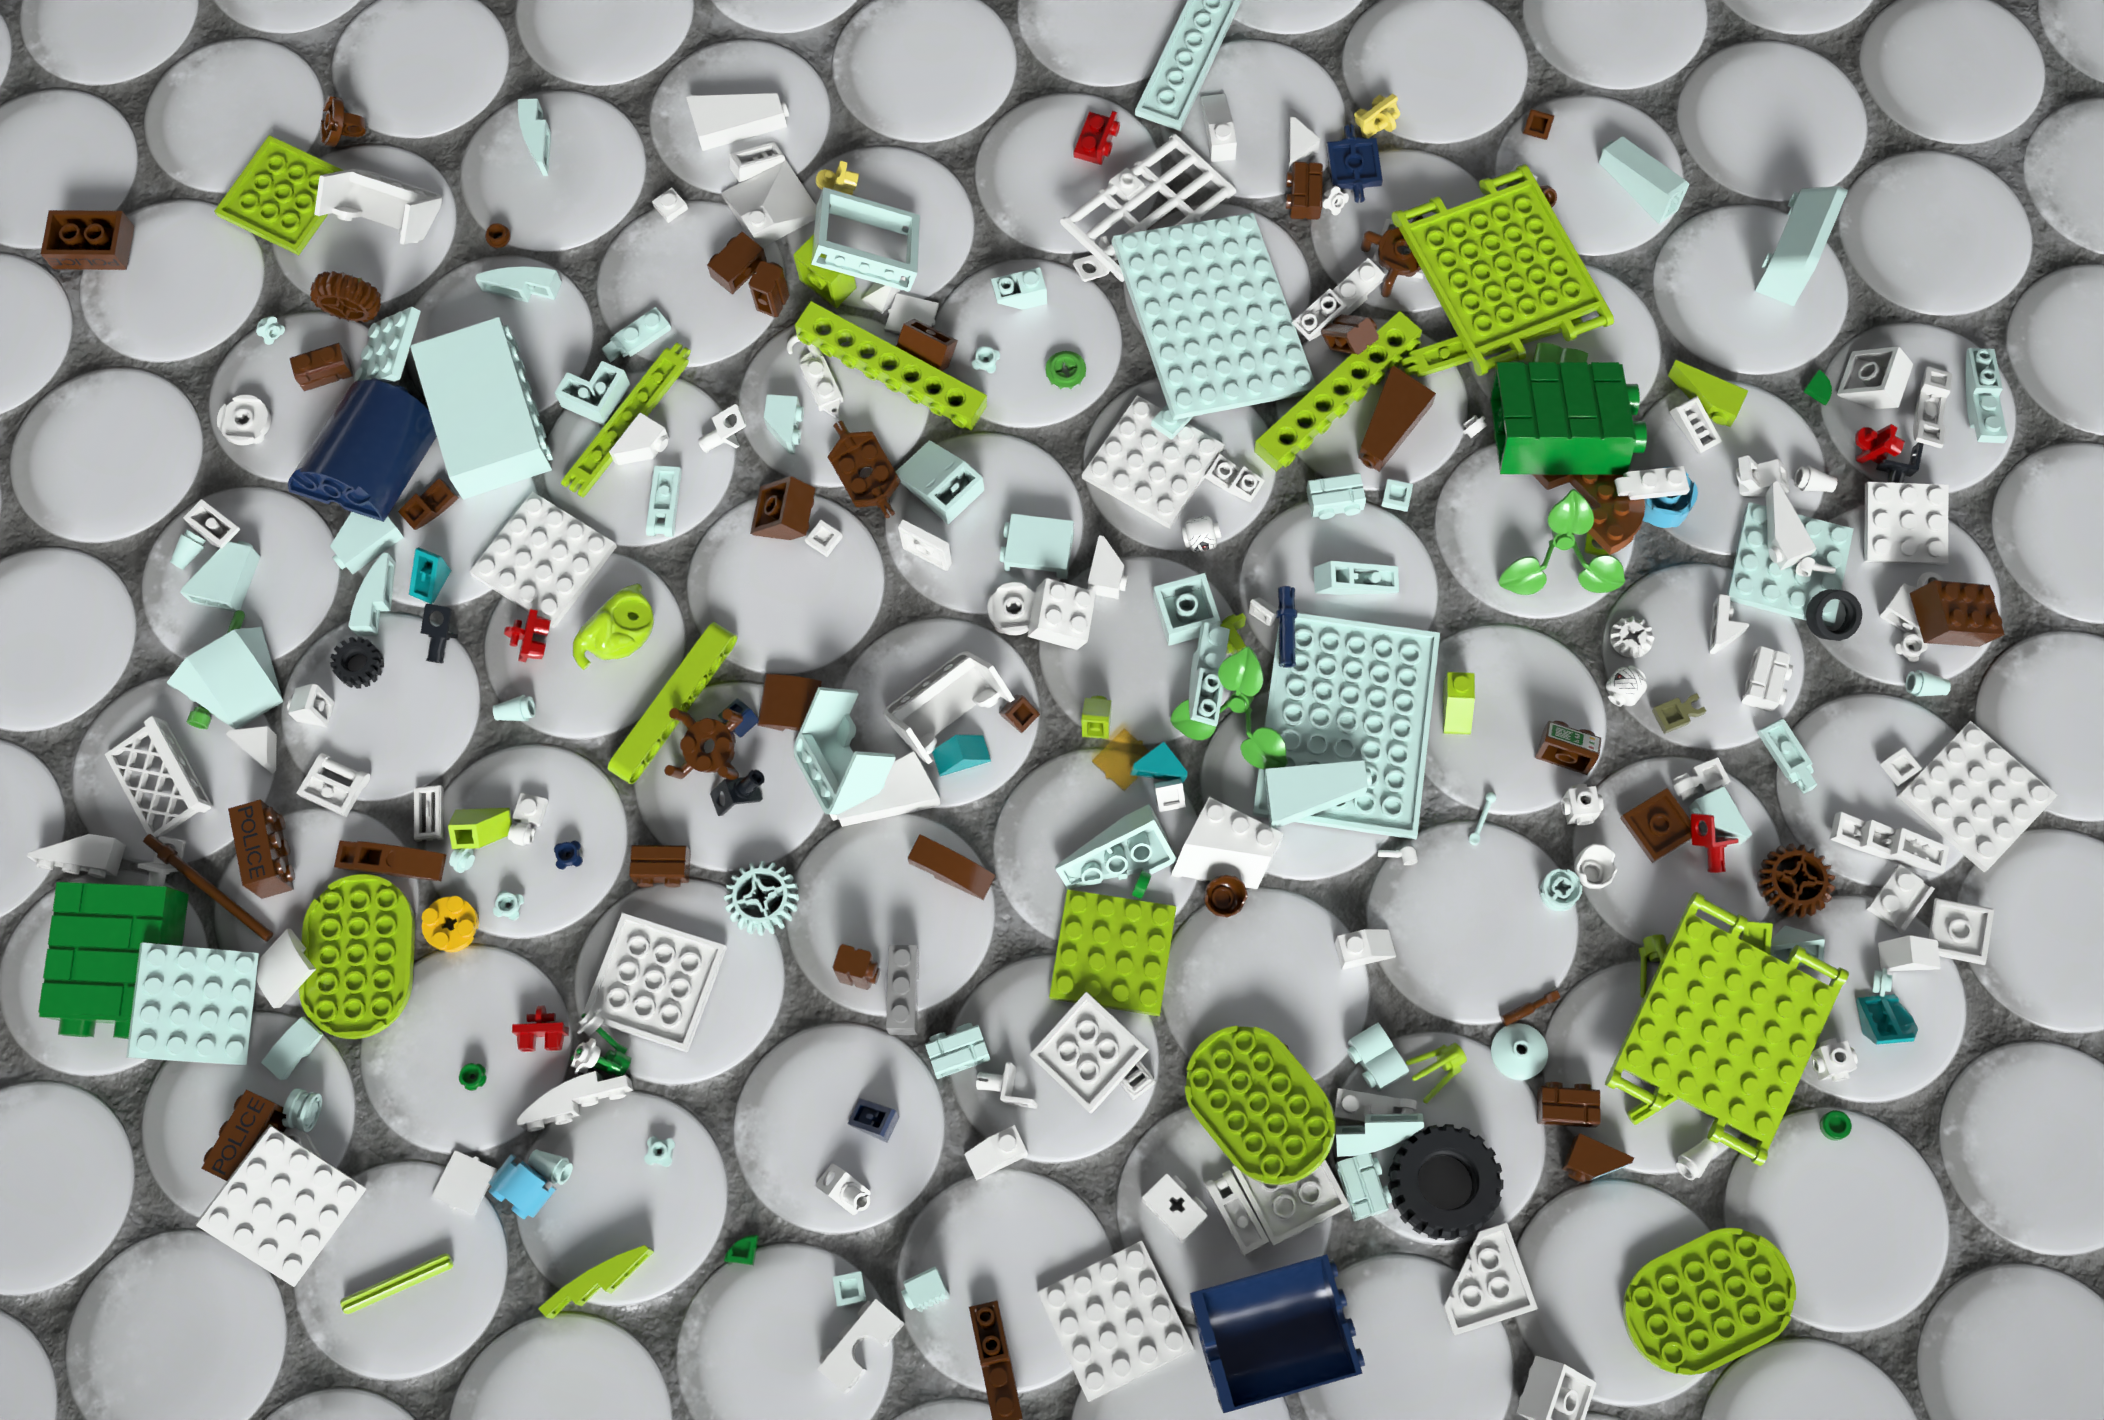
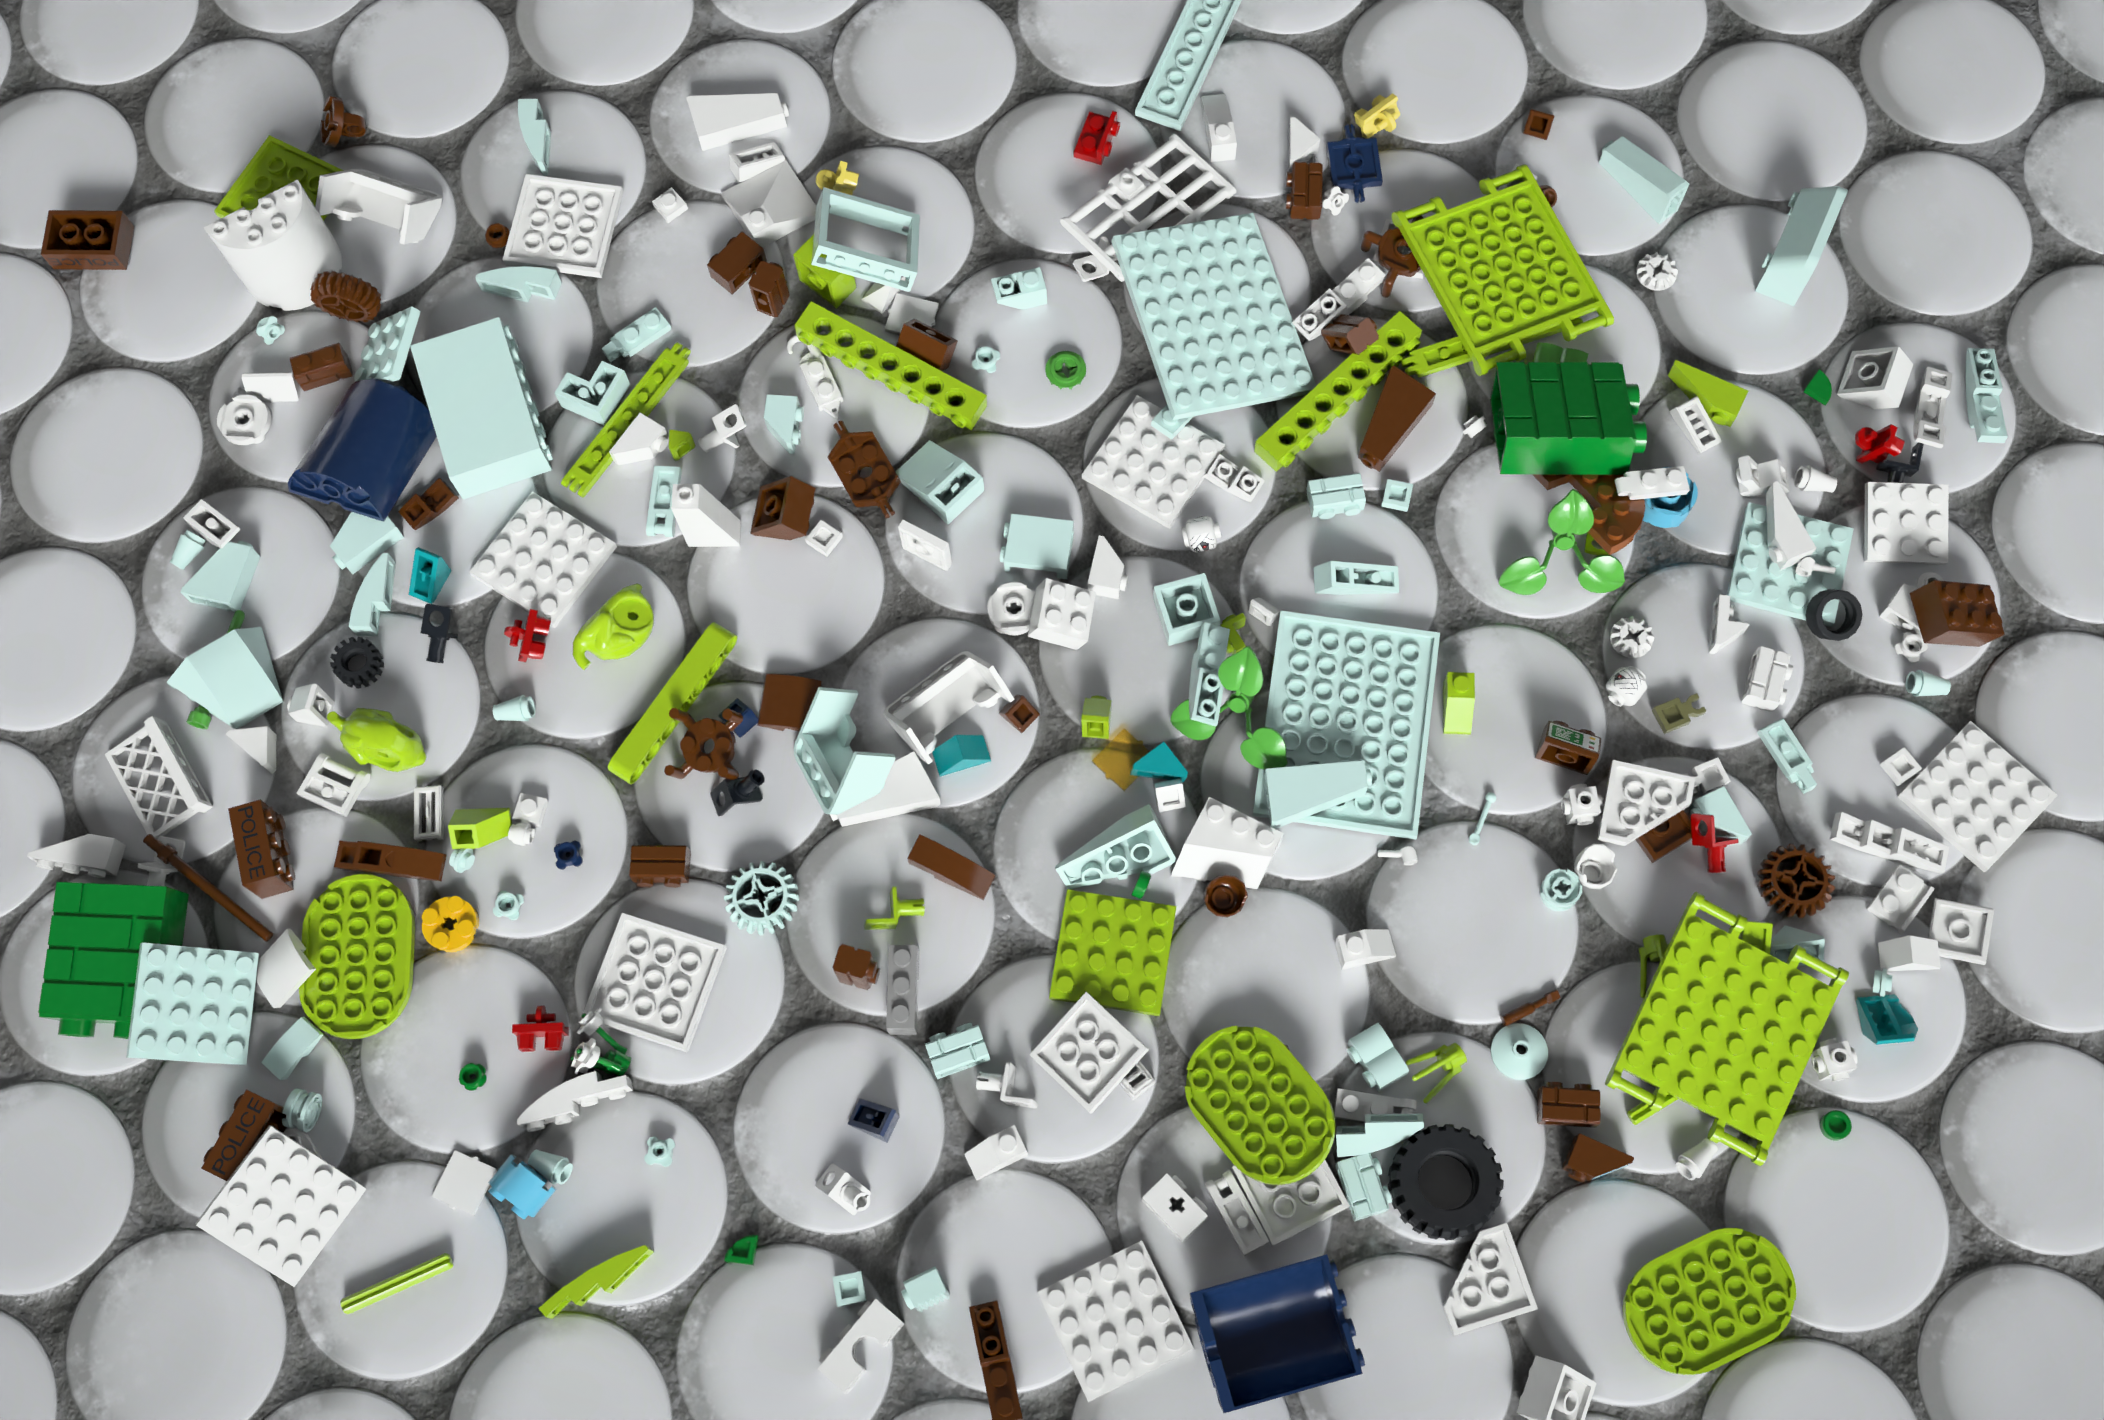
(272, 386): none -> white slope
(278, 247): none -> white cylinder
(379, 740): none -> lime piece
(563, 225): none -> white plate
(680, 443): none -> lime slope
(704, 518): none -> white slope
(899, 908): none -> lime bracket
(1286, 615): dark blue pin -> none
(1640, 800): none -> white plate
(1664, 278): none -> white gear

